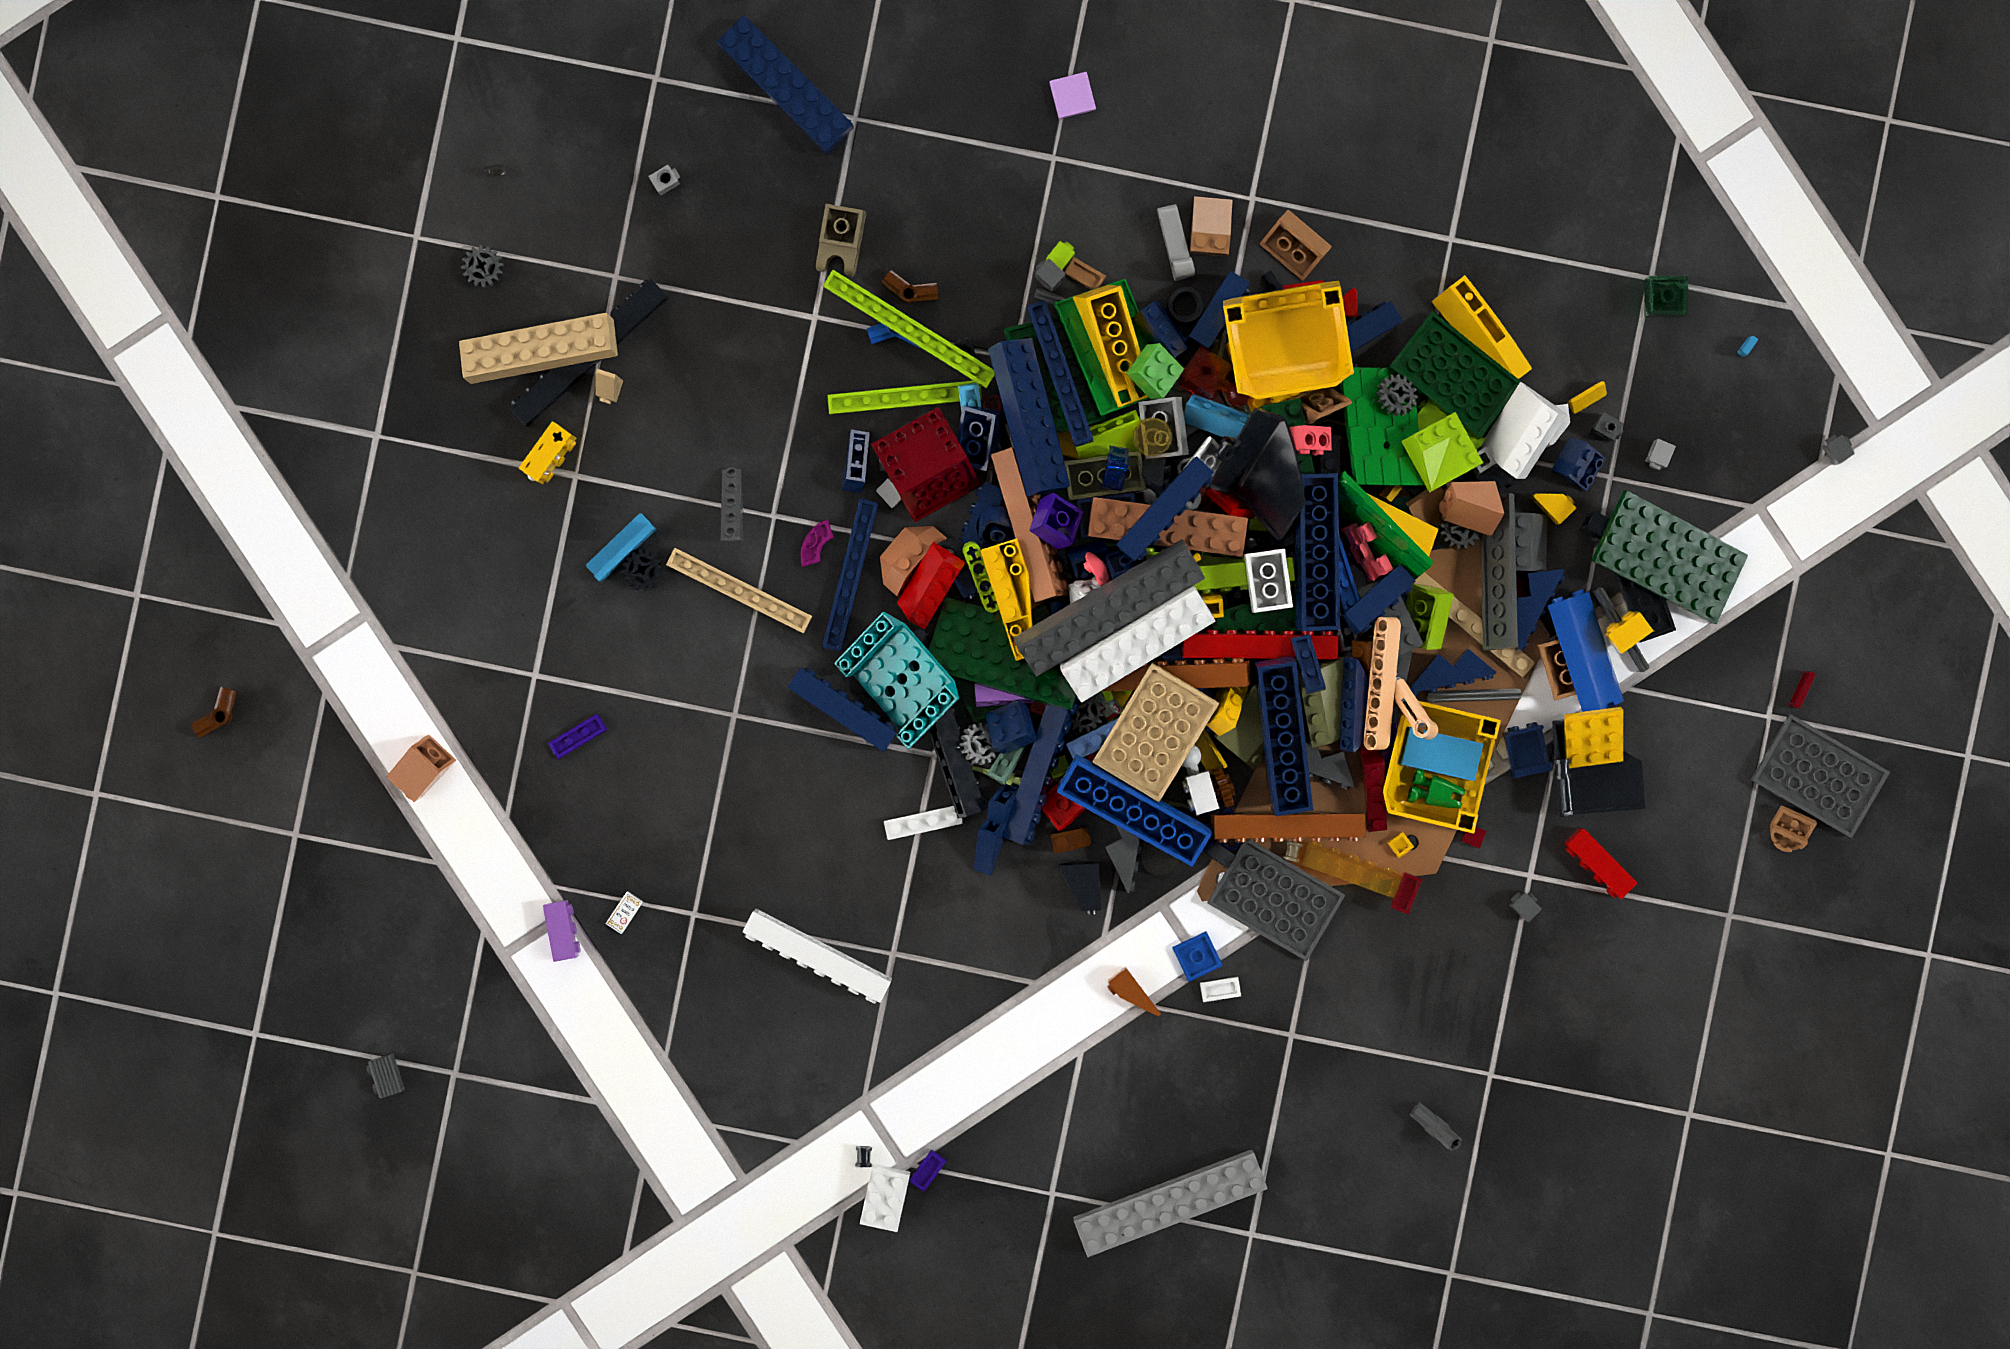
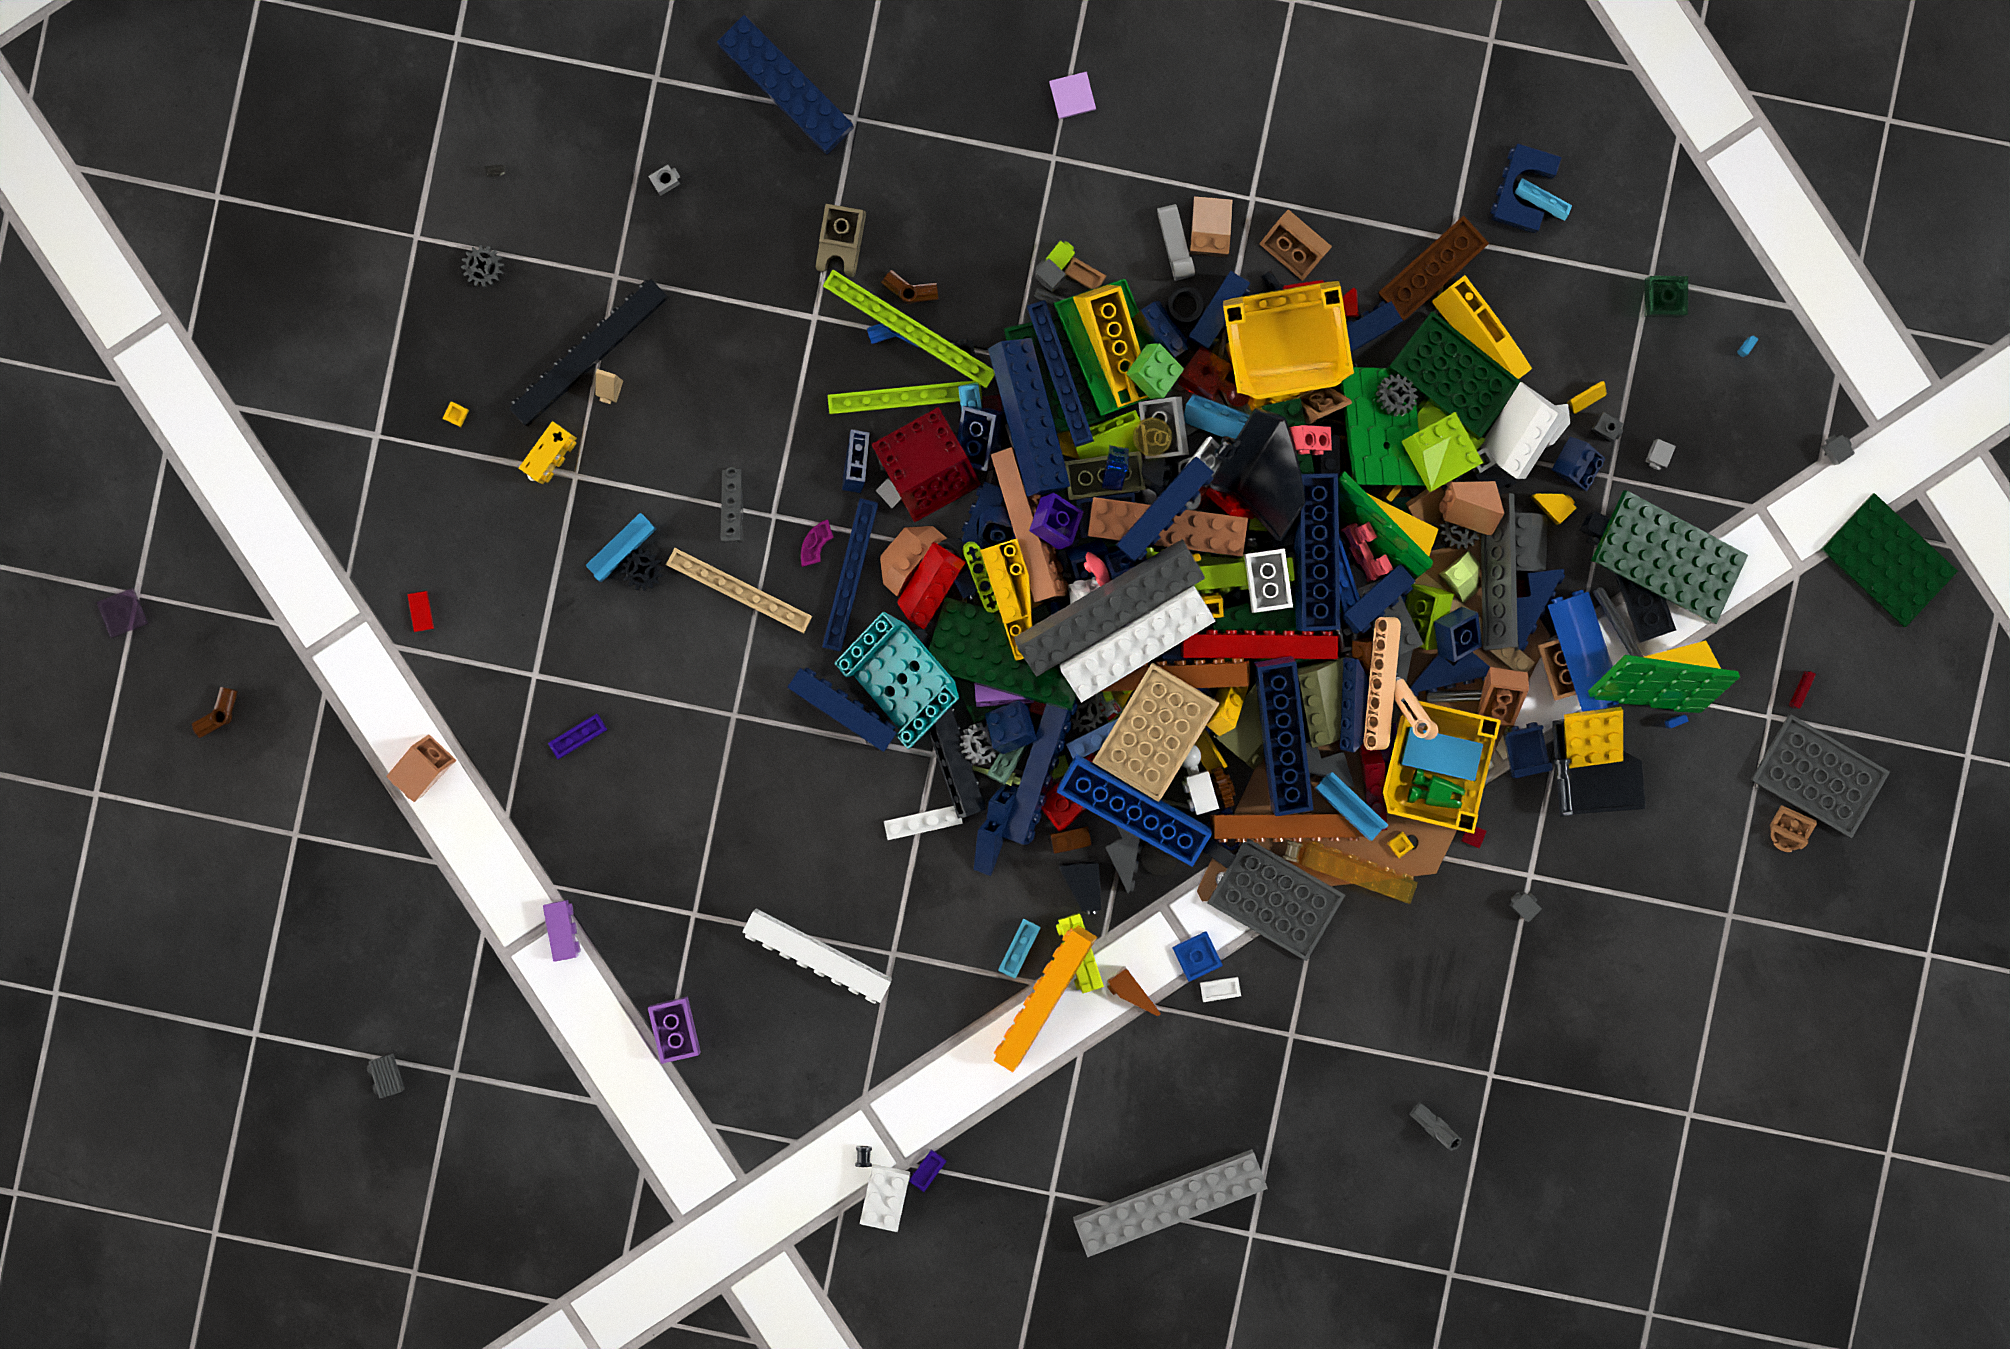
(122, 613): none -> clear purple tile
(420, 611): none -> red tile
(455, 414): none -> yellow tile
(538, 348): tan brick -> none
(624, 912): white tile -> none
(674, 1030): none -> medium lavender brick
(1019, 948): none -> medium azure plate
(1045, 998): none -> light orange brick
(1087, 974): none -> neon yellow brick
(1308, 664): dark blue tile -> none
(1350, 806): none -> dark azure panel
(1406, 893): dark red tile -> none
(1433, 267): none -> reddish brown plate
(1458, 634): none -> dark blue brick
(1463, 576): none -> yellowish green slope
(1503, 695): none -> nougat slope
(1507, 208): none -> dark blue arch
(1543, 199): none -> medium azure plate
(1600, 863): red brick -> none
(1628, 631): yellow brick -> none
(1672, 679): none -> green piece
(1675, 721): none -> blue tile
(1889, 559): none -> dark green plate

